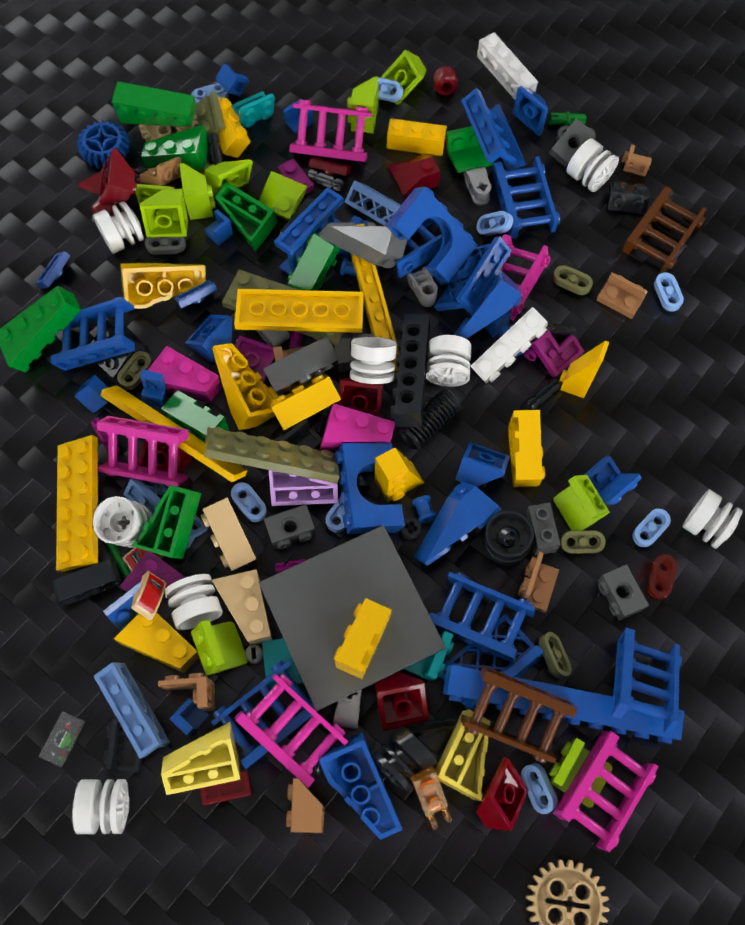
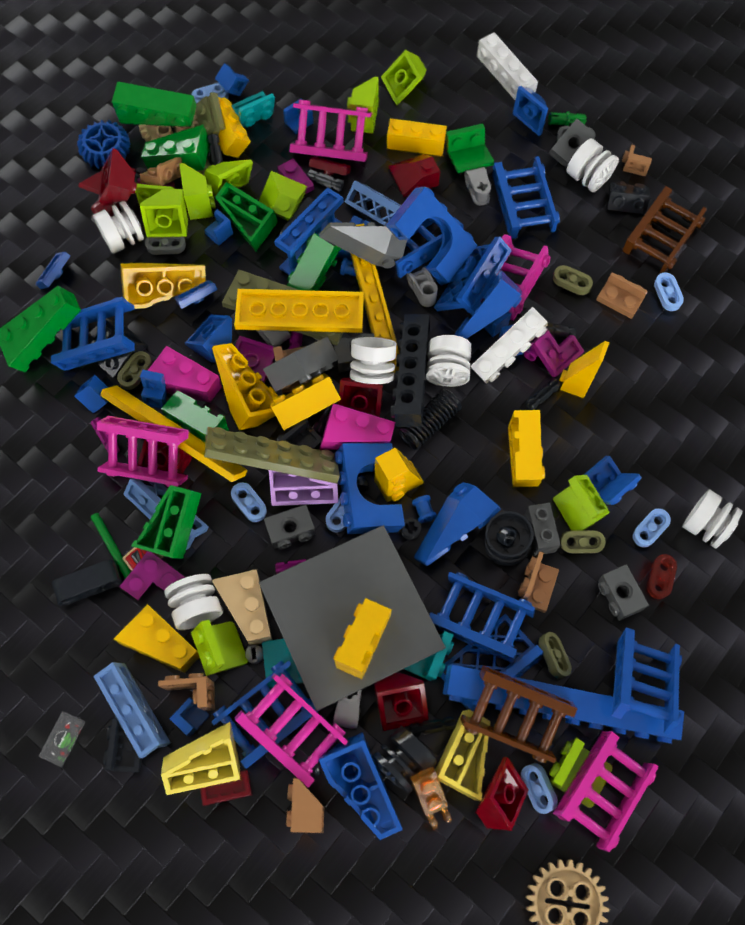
(77, 503): yellow plate -> none
(100, 806): white wheel -> none
(113, 519): white wheel -> none
(120, 611): blue plate -> none
(149, 595): slope -> none
(228, 534): tan wedge -> none
(387, 89): light blue plate -> none
(445, 80): dark red head -> none
(481, 465): blue slope -> none
(493, 131): blue fence -> none
(498, 221): light blue plate -> none

